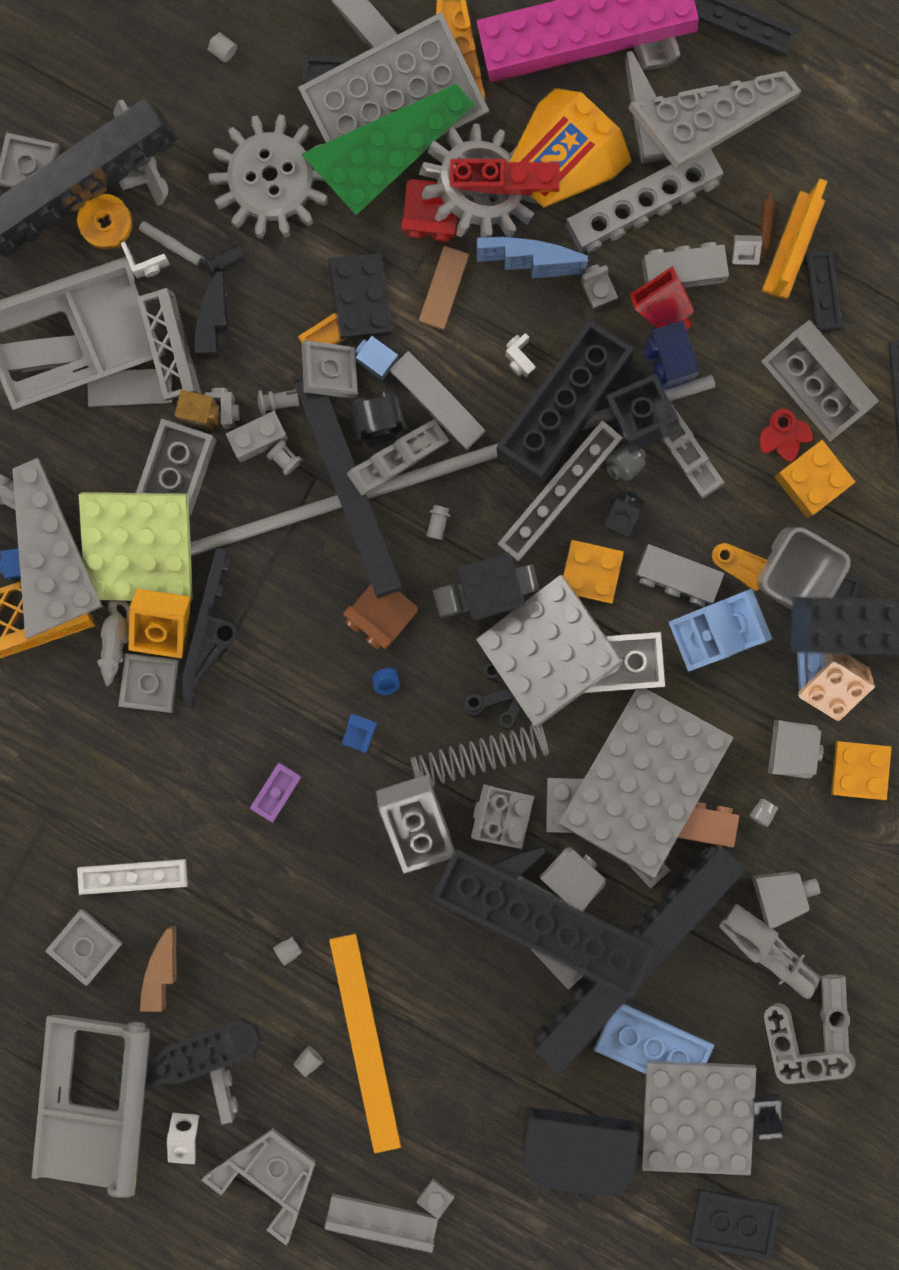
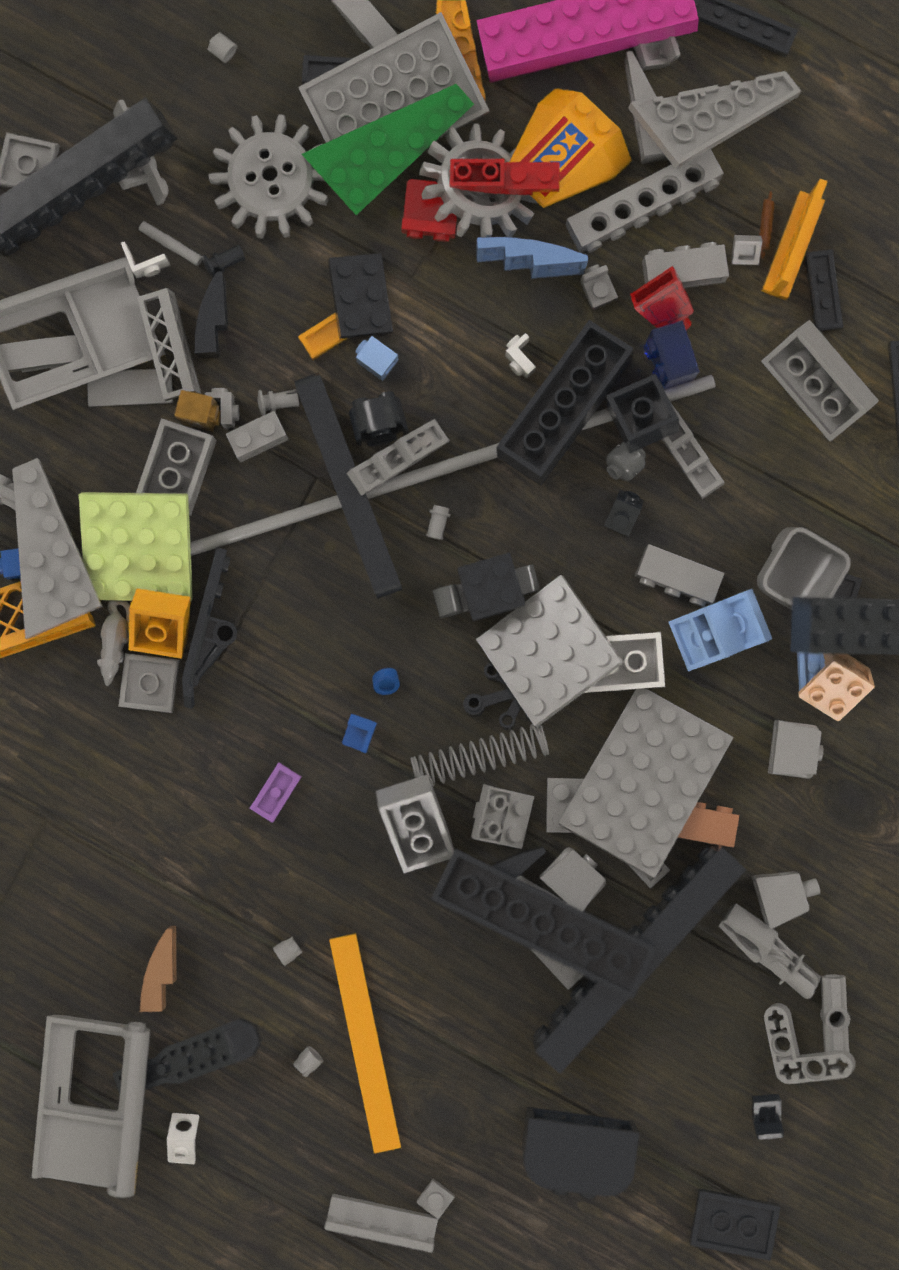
(84, 947): light grey plate -> none
(97, 209): light orange plate -> none
(132, 876): white tile -> none
(226, 1104): light grey plate -> none
(276, 1169): light grey wing -> none
(284, 457): light grey bush -> none
(329, 369): light grey tile -> none
(380, 618): dark orange bracket -> none
(437, 400): light grey slope -> none
(443, 288): medium nougat tile -> none
(559, 491): light grey brick -> none
(593, 571): light orange plate -> none
(637, 1037): light blue tile -> none
(698, 1117): light grey plate -> none
(740, 564): light orange piece -> none
(763, 812): light grey hose -> none
(785, 439): red plate -> none
(814, 479): light orange brick -> none
(861, 770): light orange plate -> none

